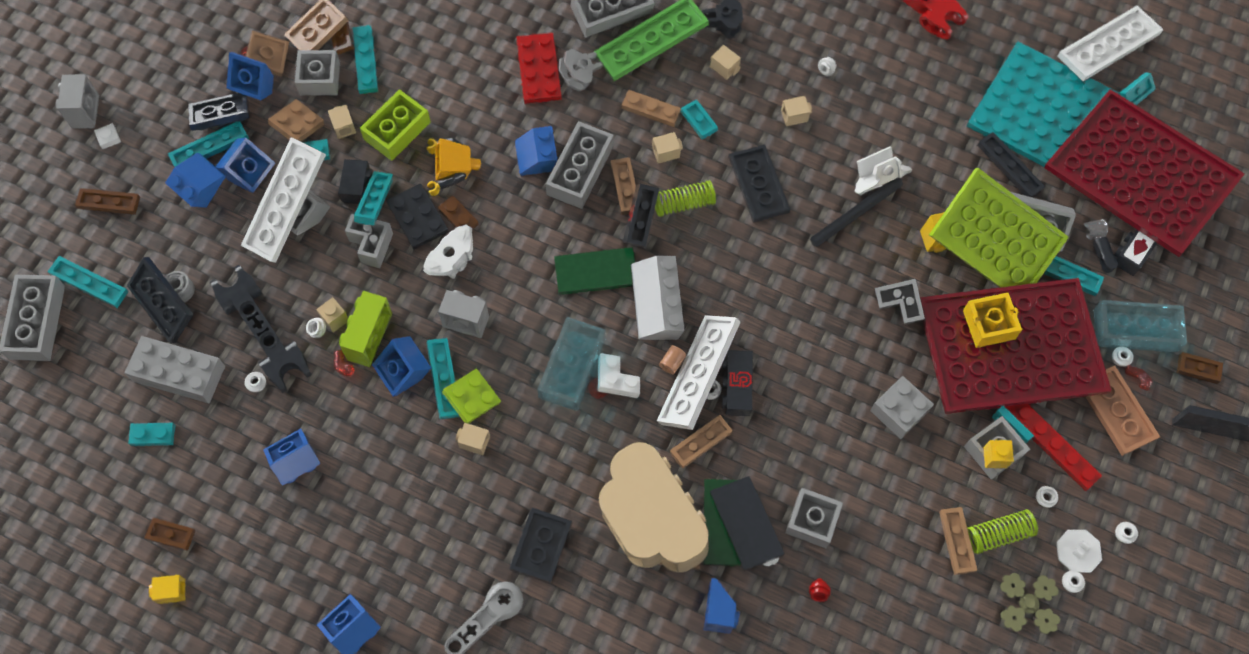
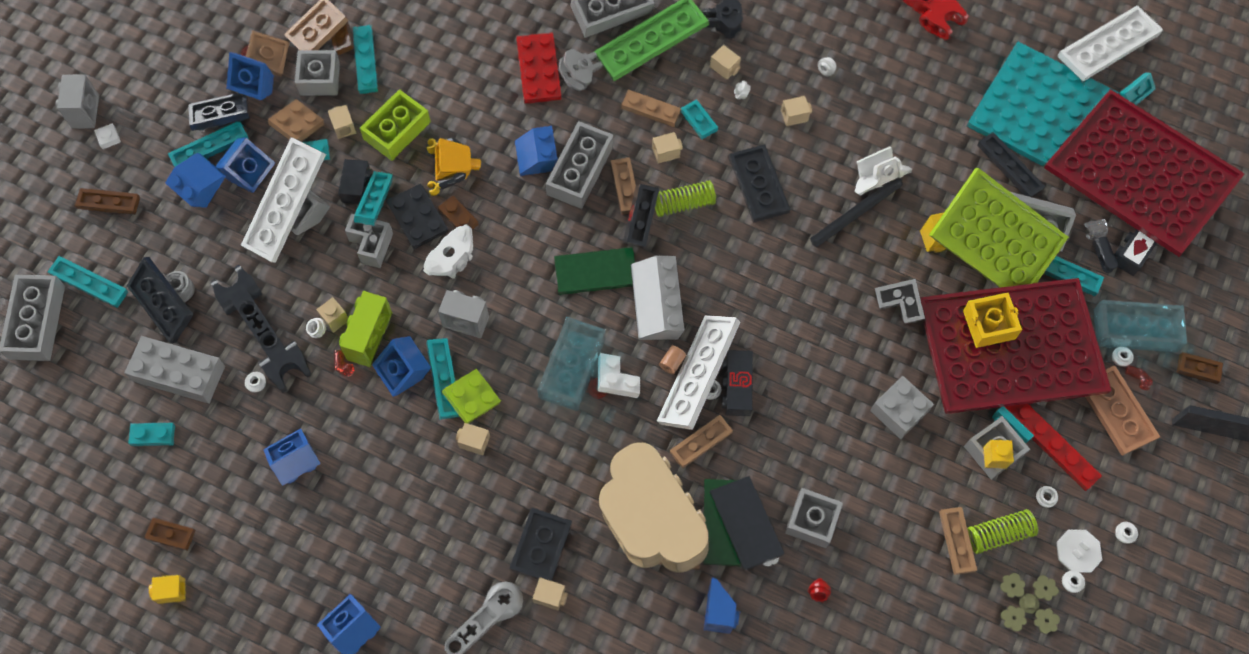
(550, 594): none -> tan brick
(742, 90): none -> white plate

